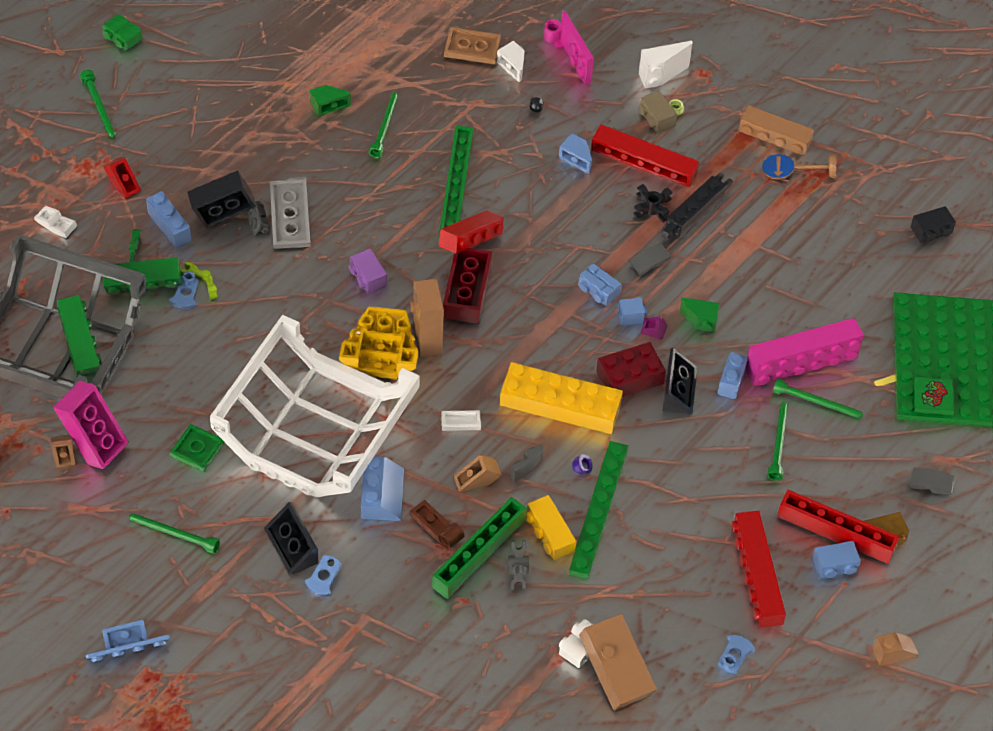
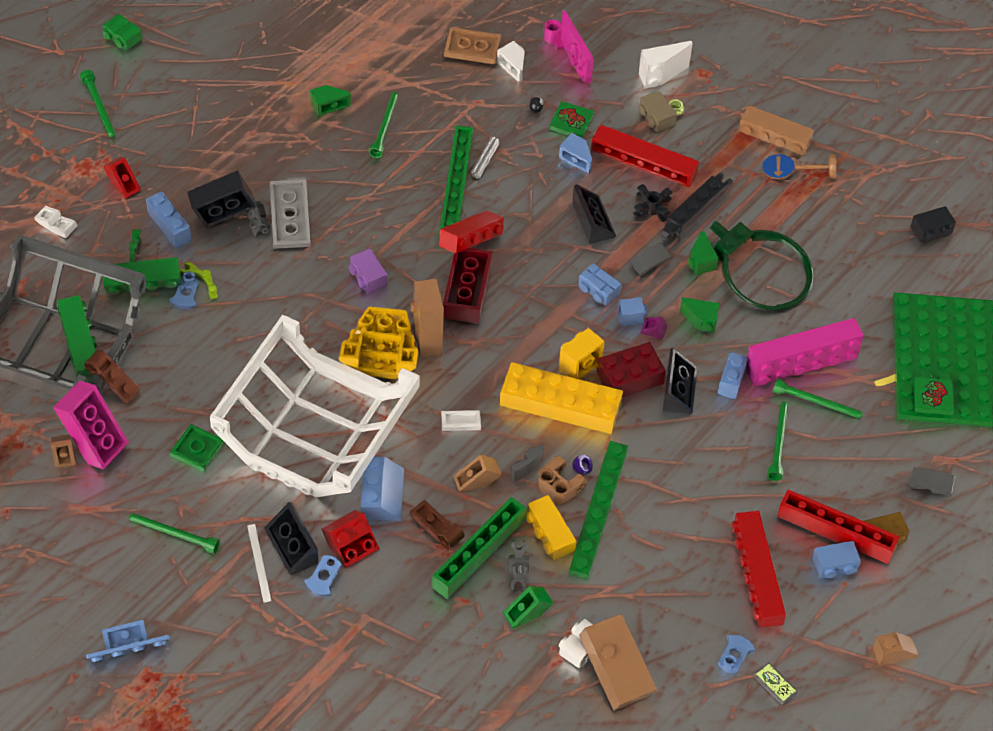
(112, 375): none -> copper plate
(259, 563): none -> white sticker
(350, 538): none -> red slope
(485, 157): none -> light grey axle
(528, 606): none -> green slope
(558, 483): none -> medium nougat piece
(571, 119): none -> green tile
(581, 354): none -> yellow brick
(592, 215): none -> black slope
(703, 256): none -> green slope
(740, 234): none -> dark green brick
(775, 684): none -> tile

